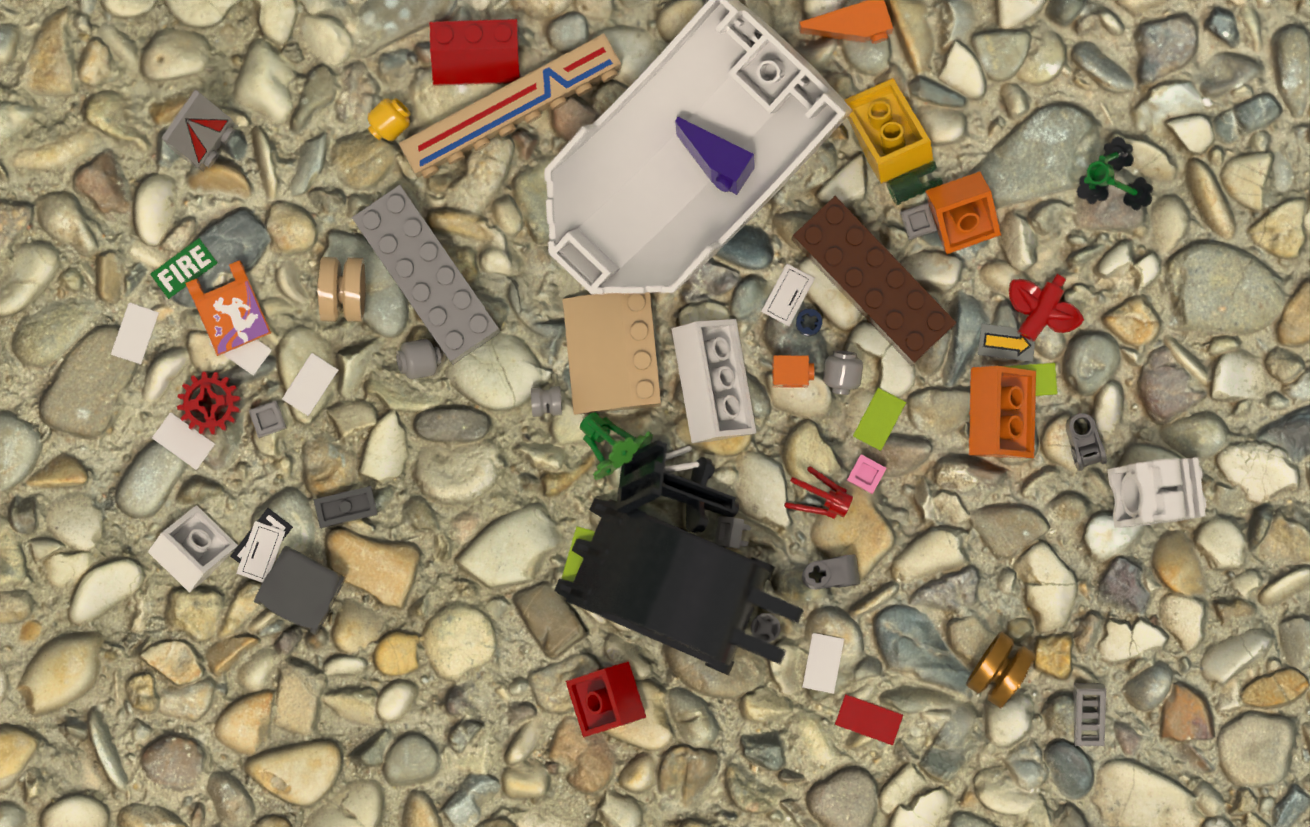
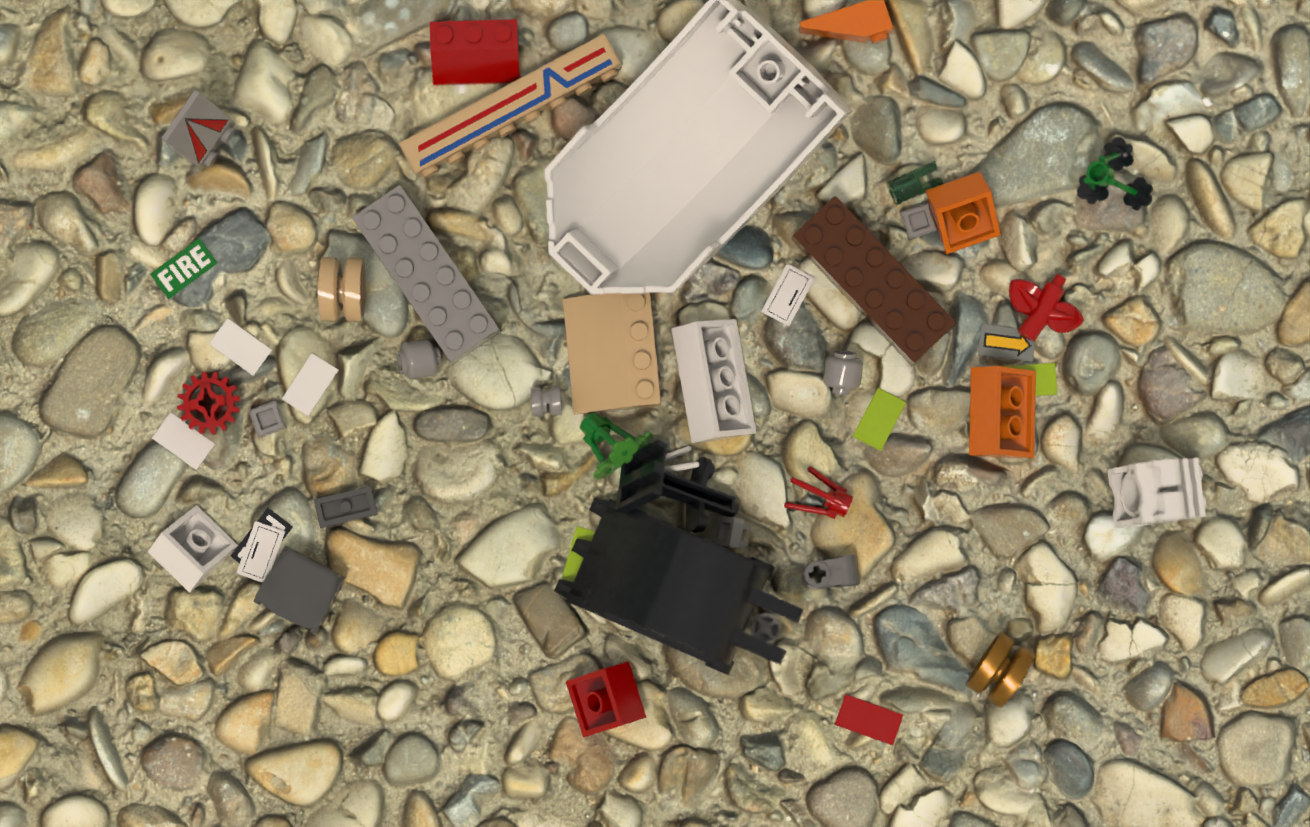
(134, 333): white sticker -> none
(230, 312): flag -> none
(388, 119): yellow head -> none
(721, 160): dark purple slope -> none
(792, 371): orange brick -> none
(810, 313): dark blue bush -> none
(823, 663): white sticker -> none
(866, 474): bright pink plate -> none
(888, 131): yellow slope -> none
(1085, 443): flat silver piece -> none
(1089, 689): light grey slope -> none

